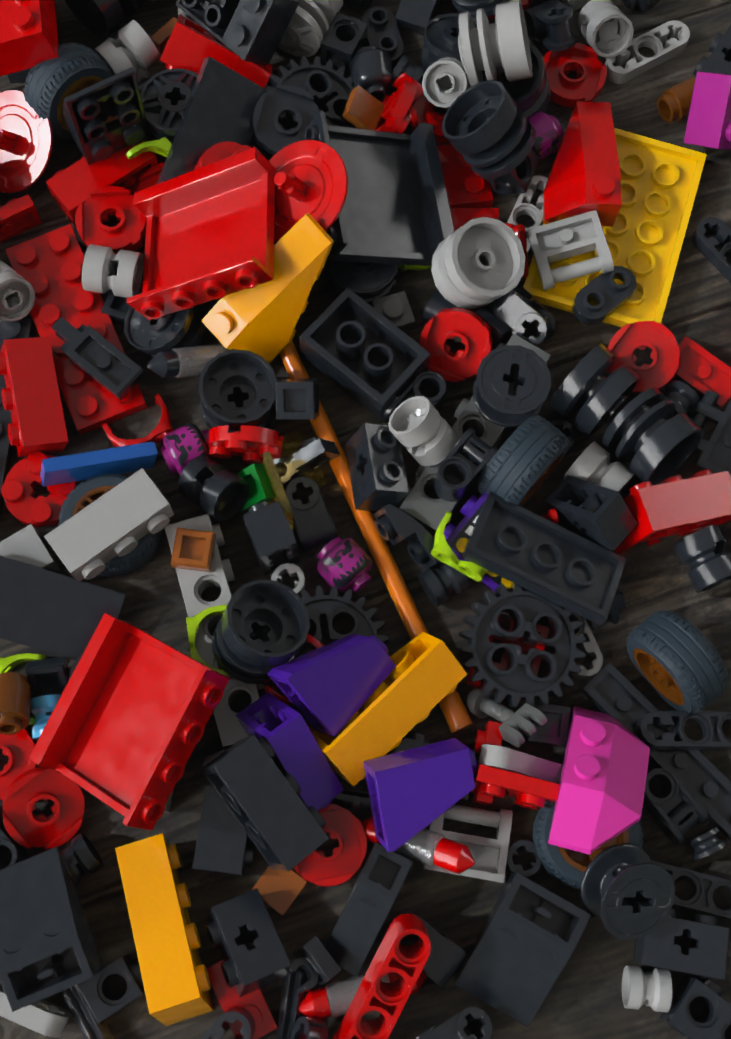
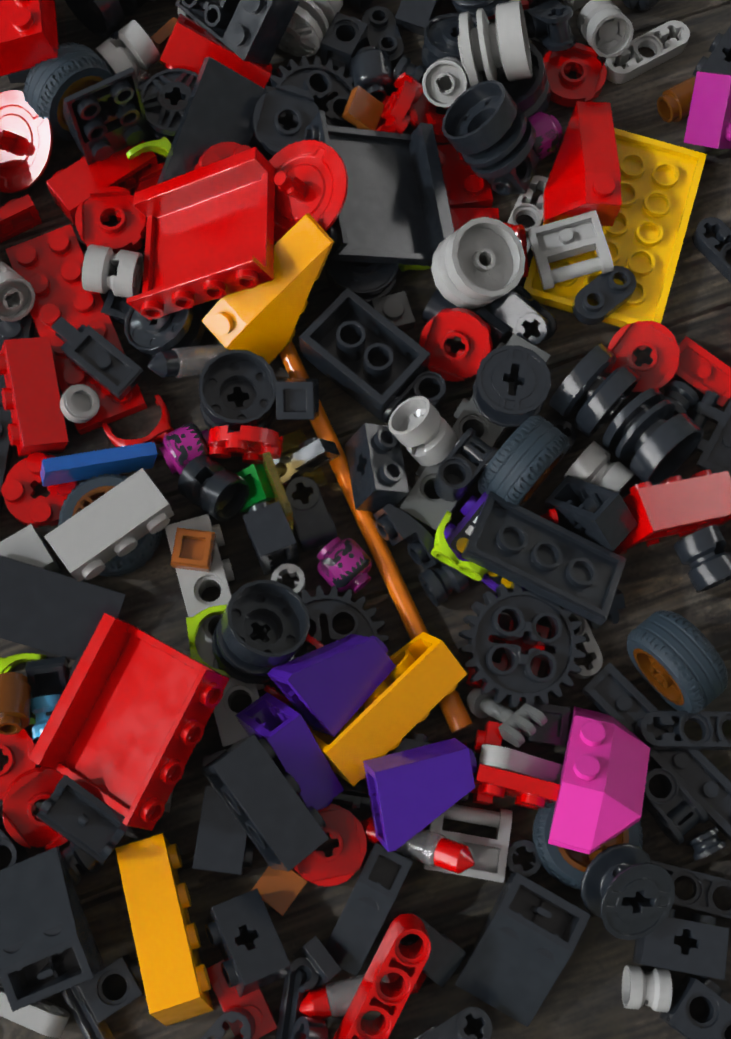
(79, 403): none -> light grey tile
(83, 819): none -> black hinge

